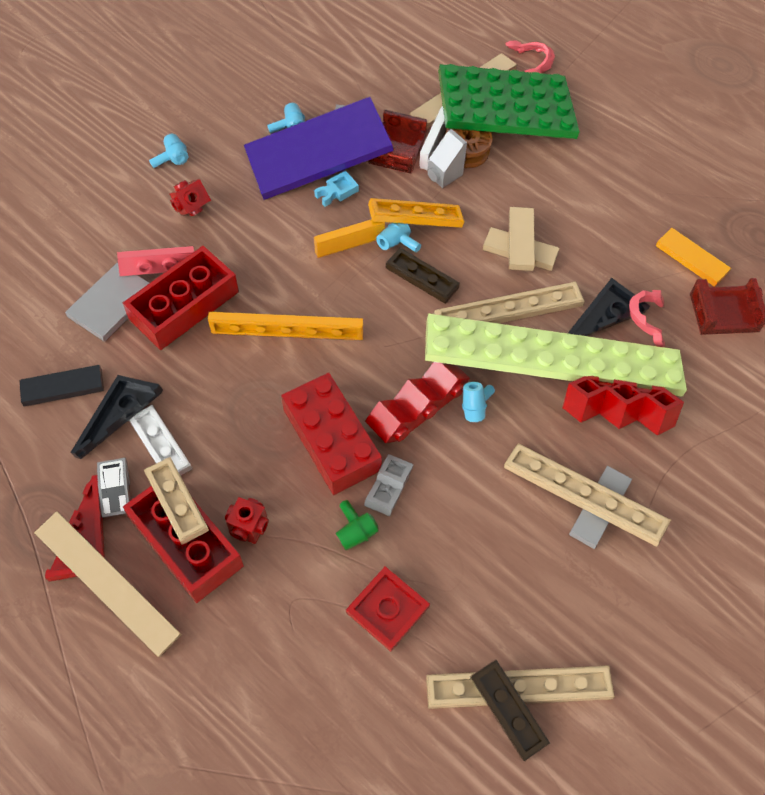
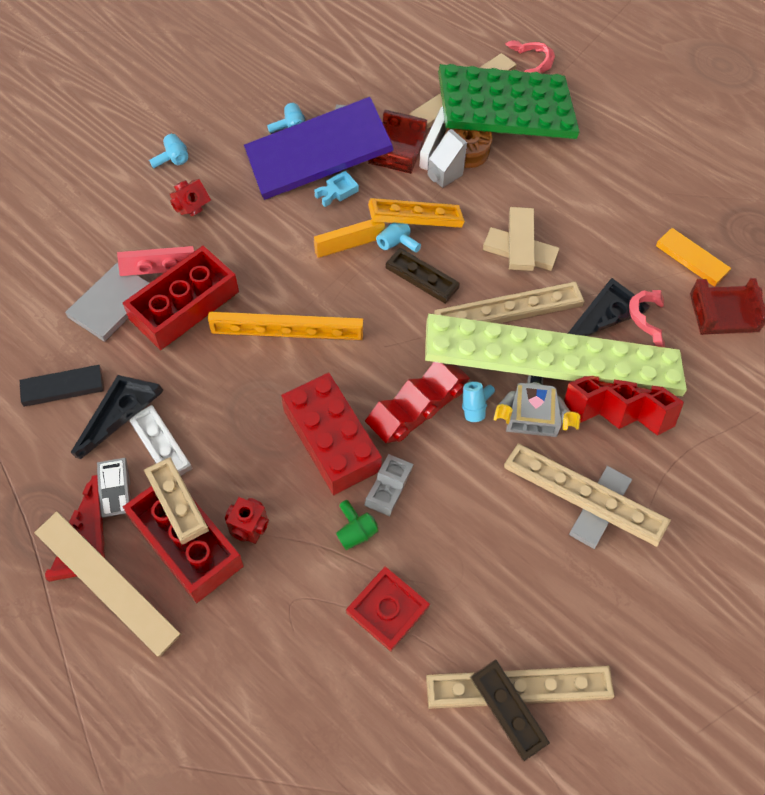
(535, 410): none -> light grey torso

